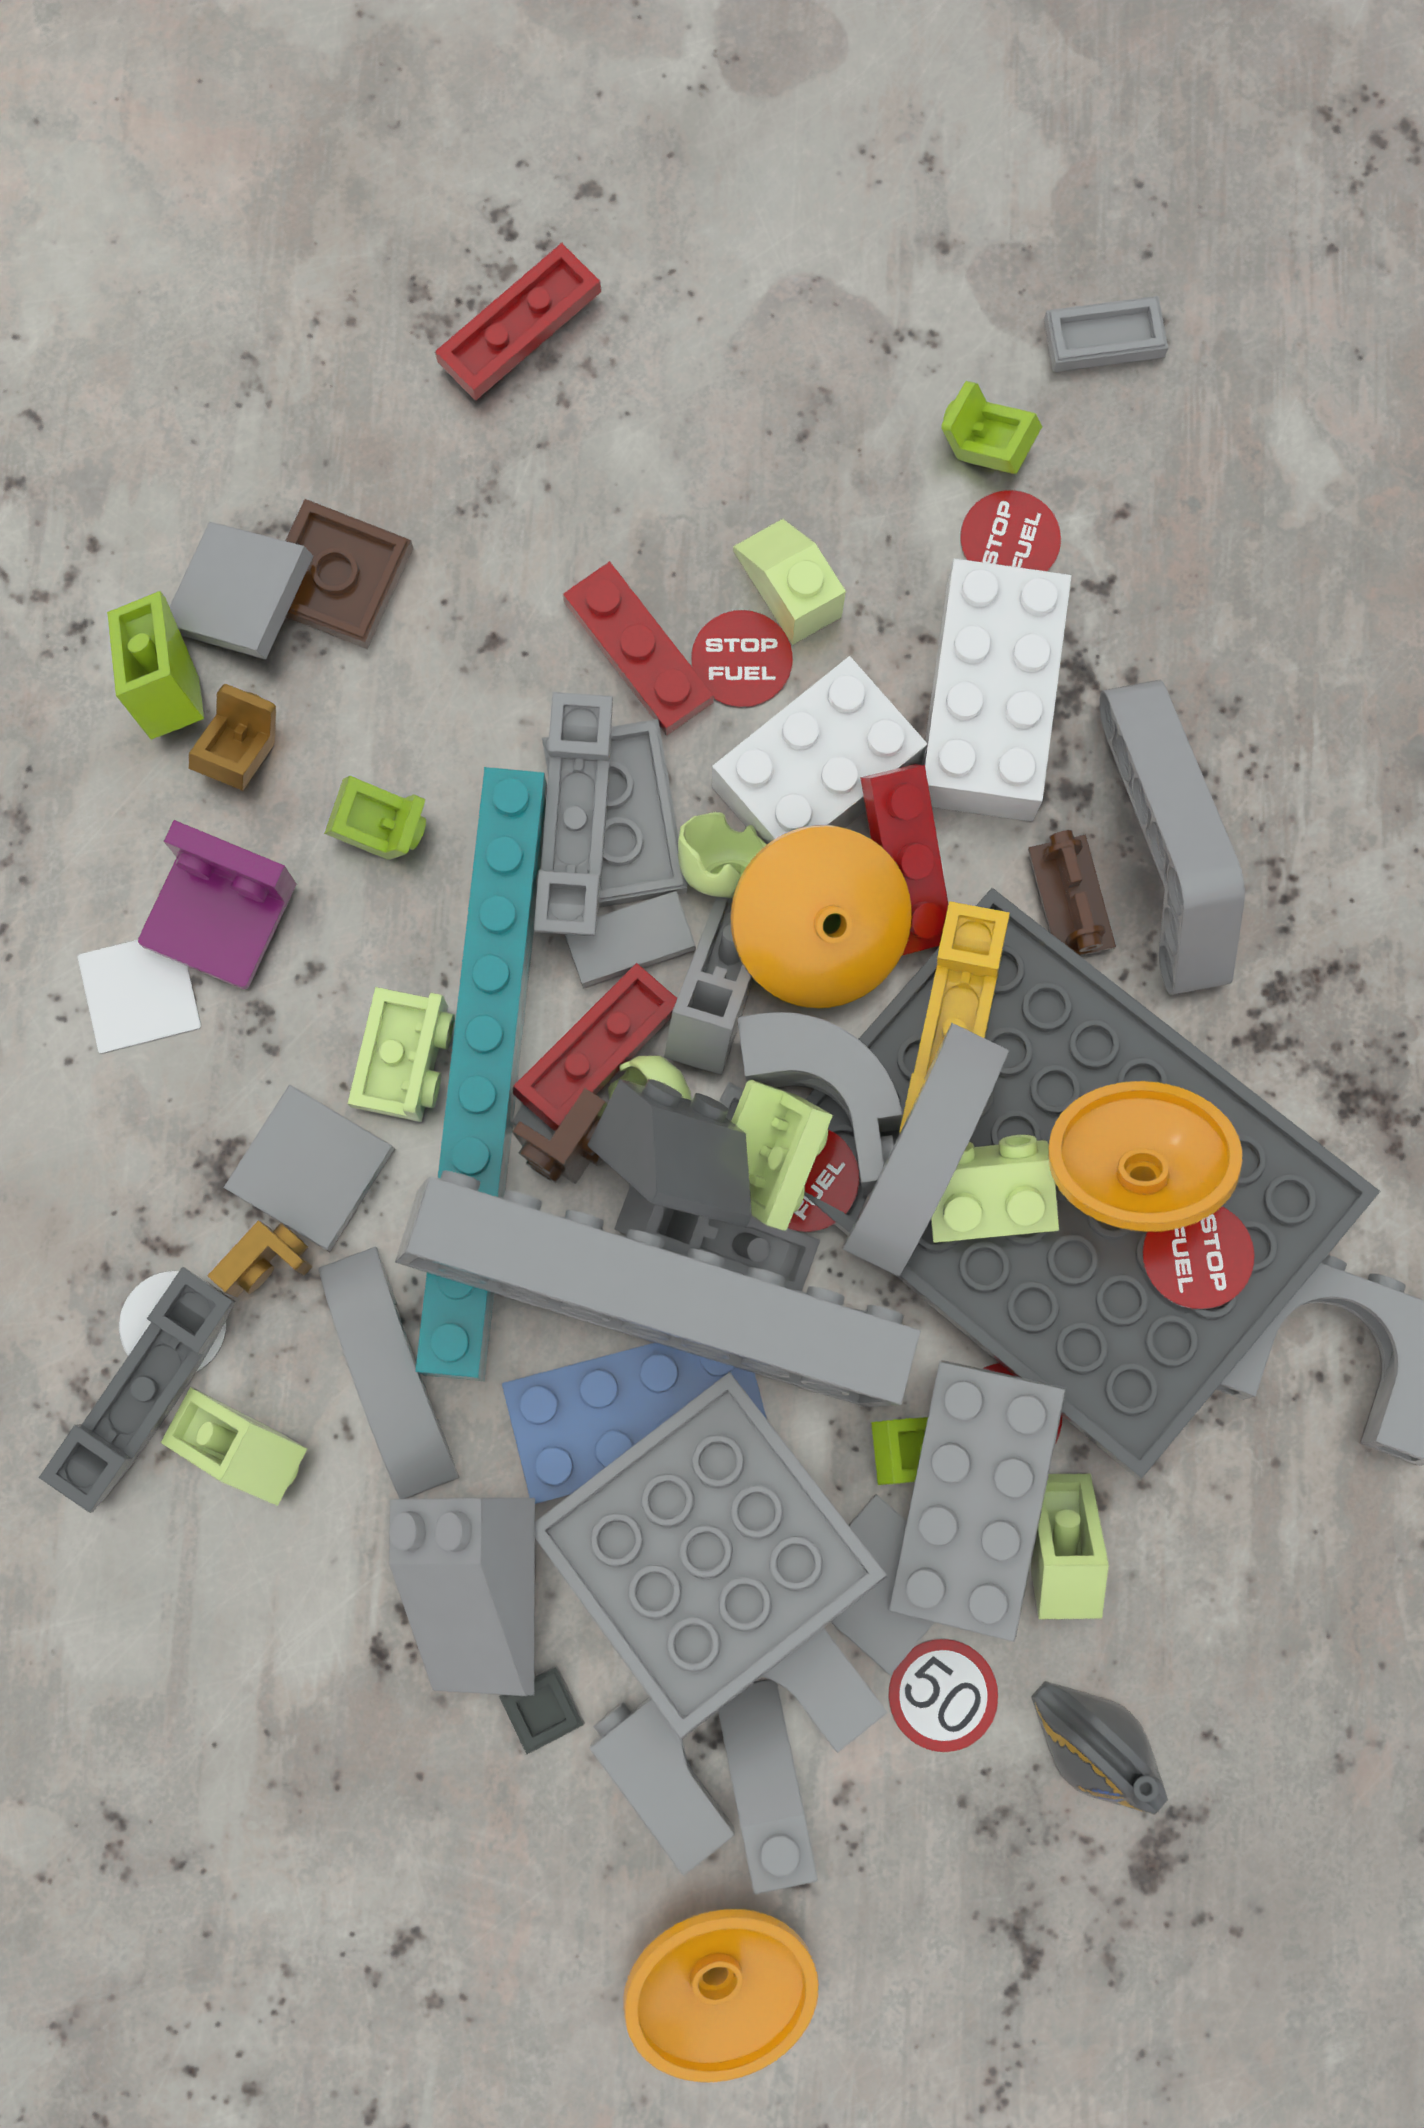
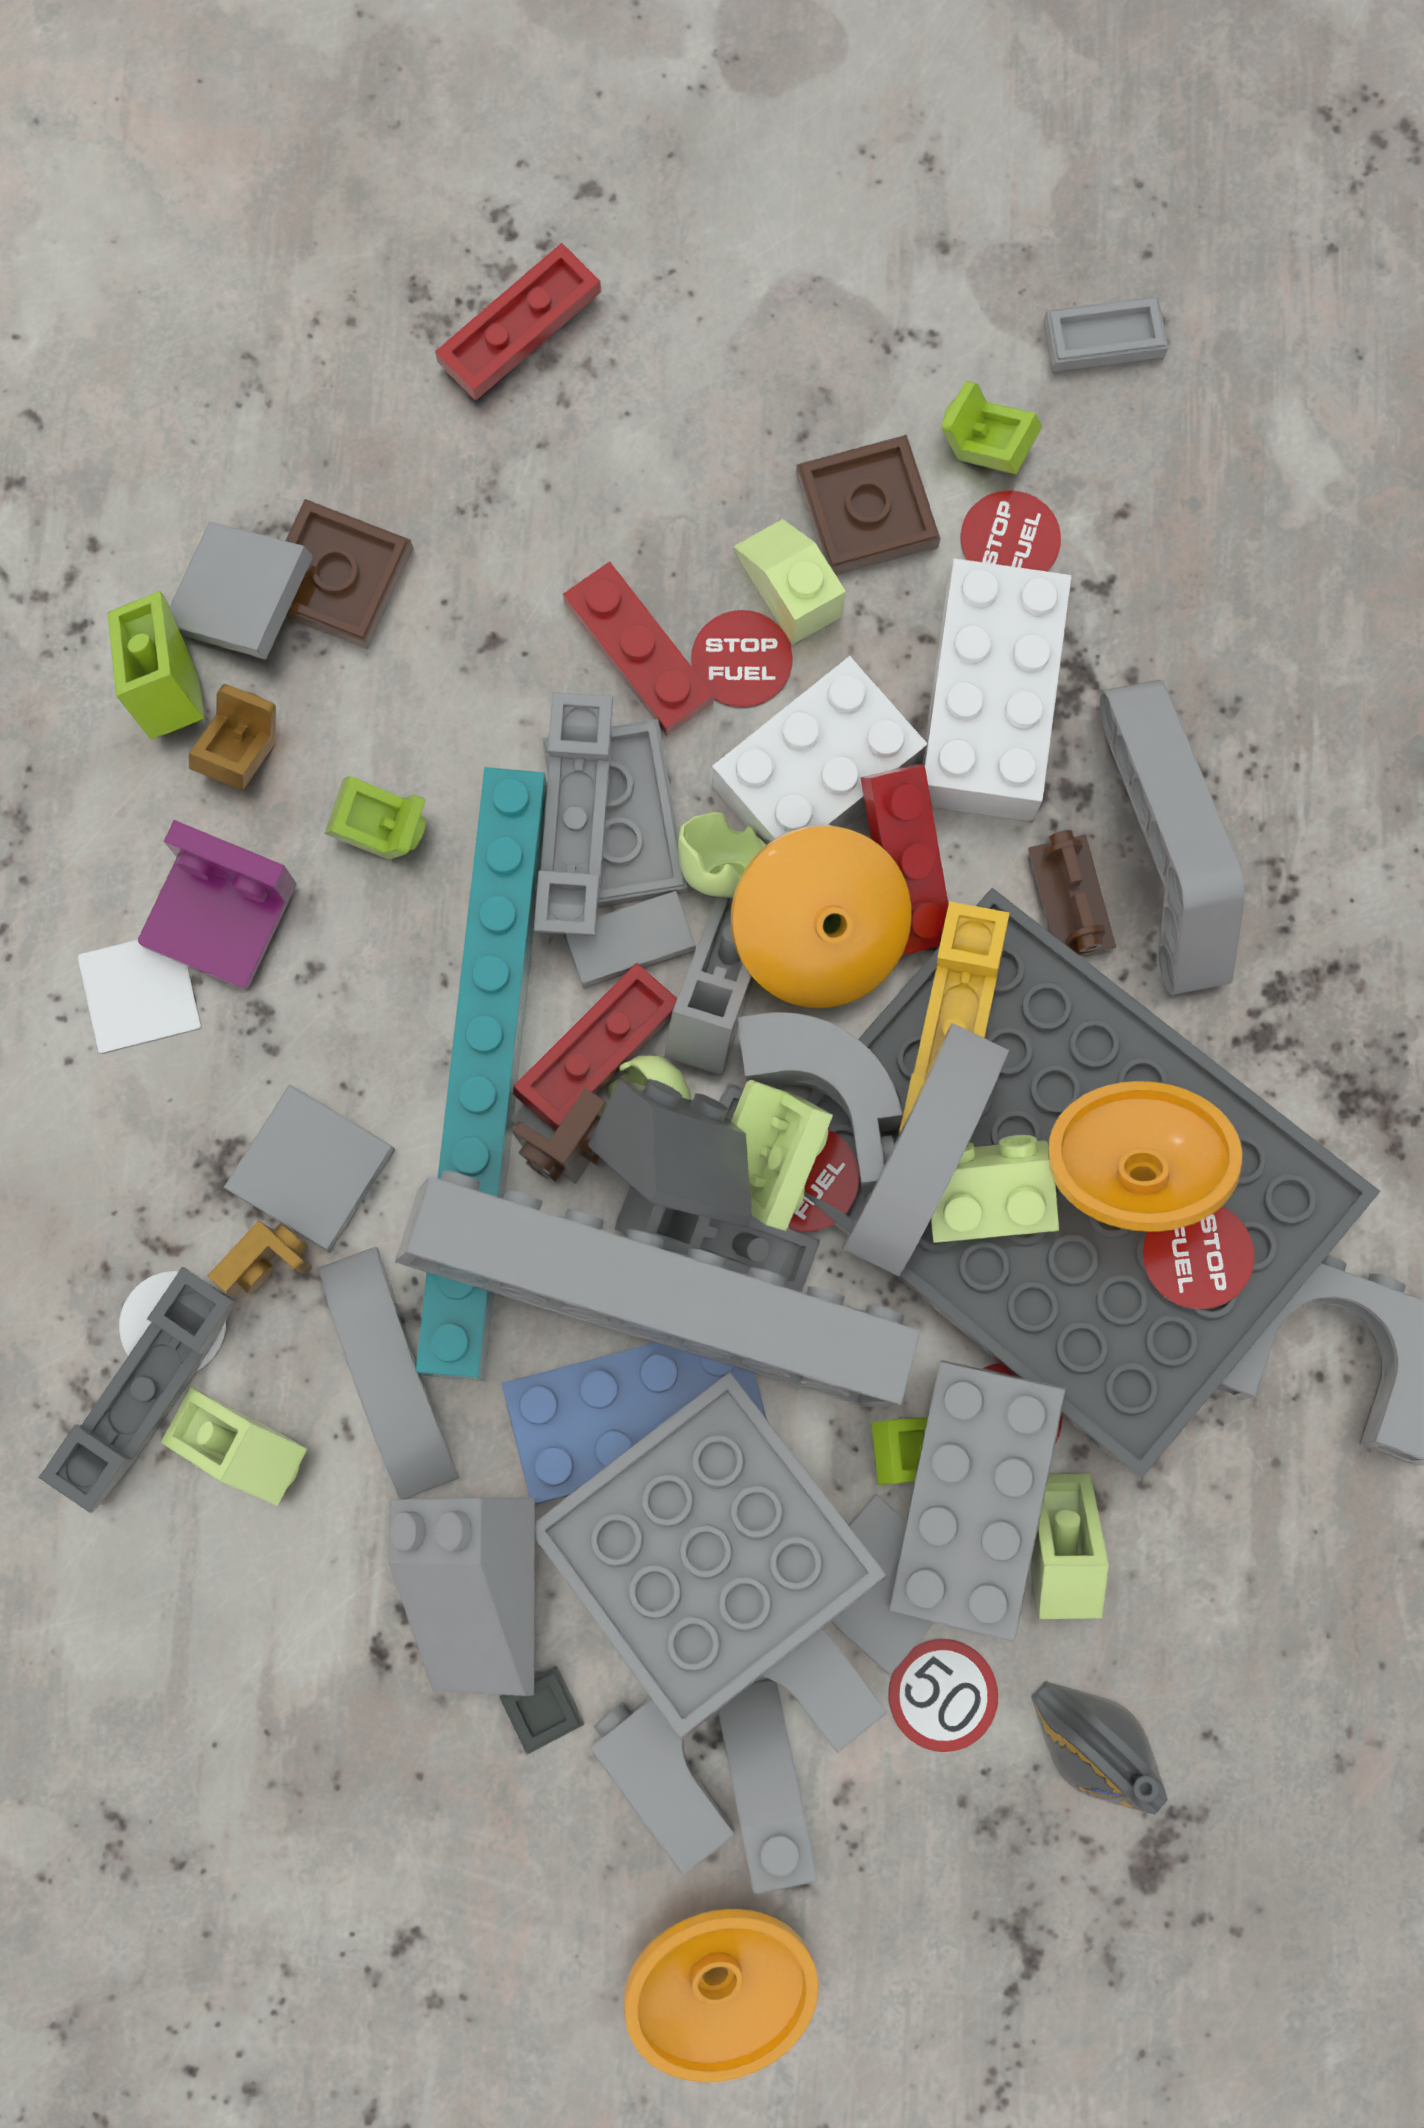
(400, 1054): yellowish green bracket -> none
(868, 505): none -> reddish brown tile

